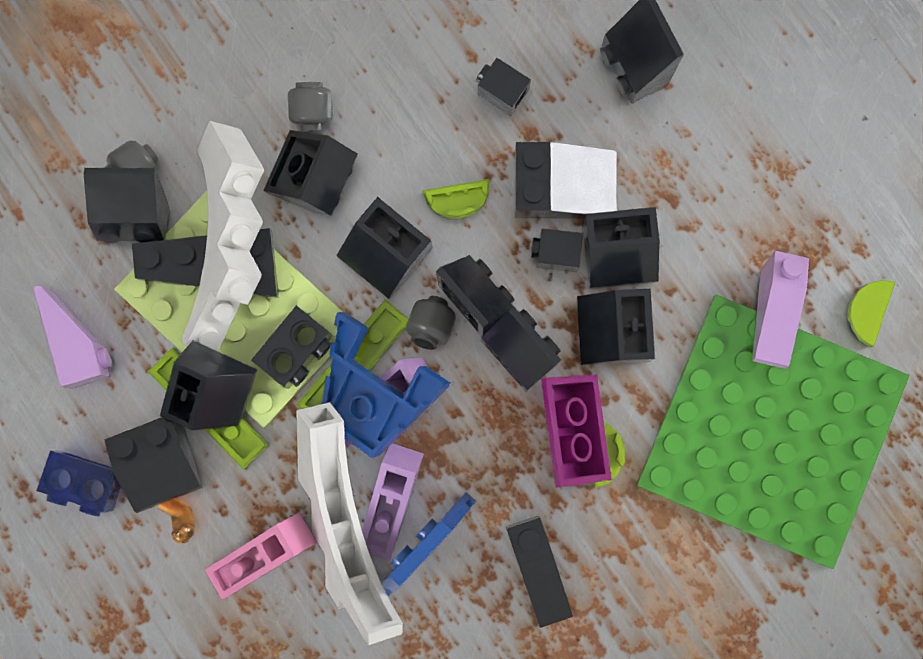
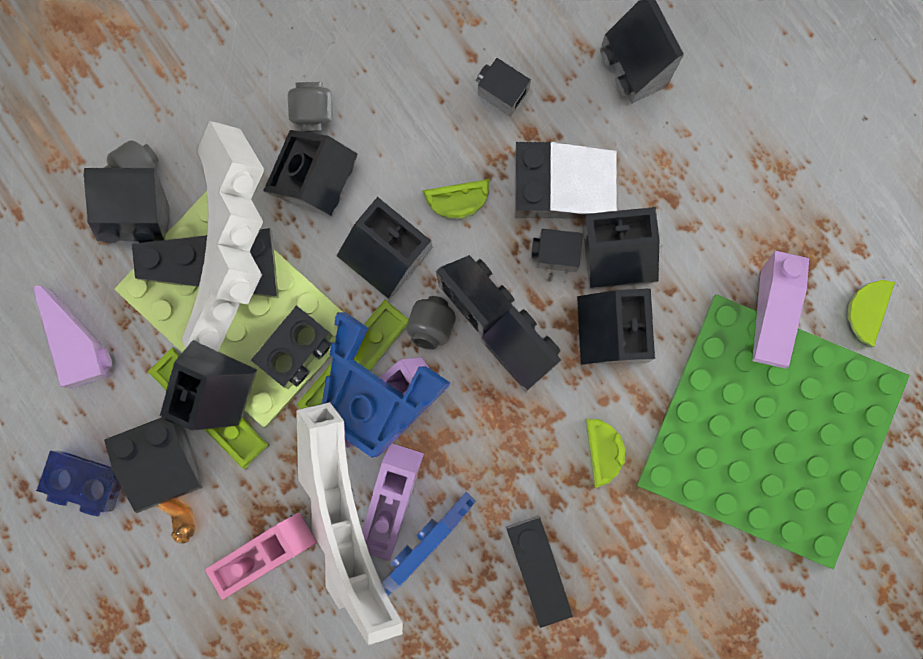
(576, 430): magenta slope -> none

